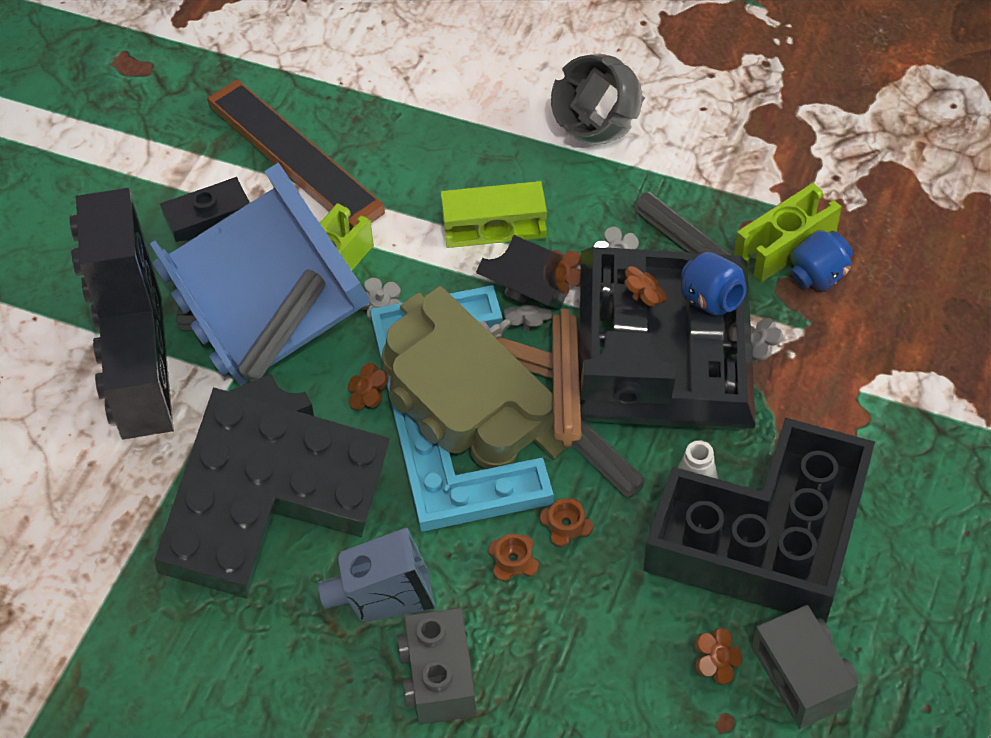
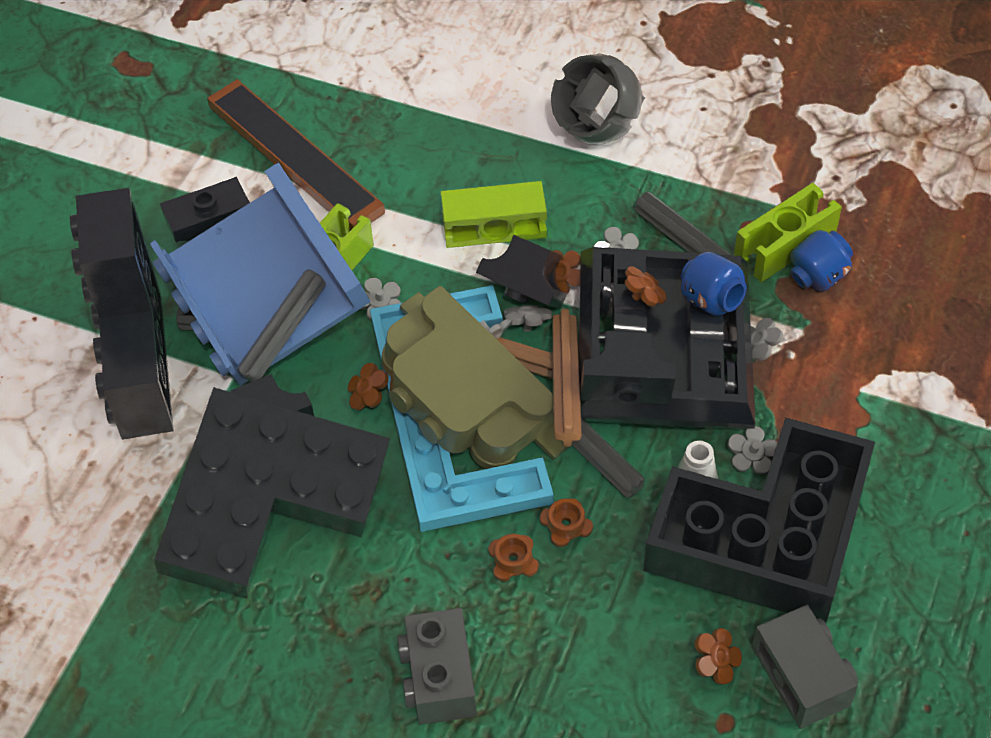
(381, 579): sand blue torso -> none
(752, 451): none -> light grey plant

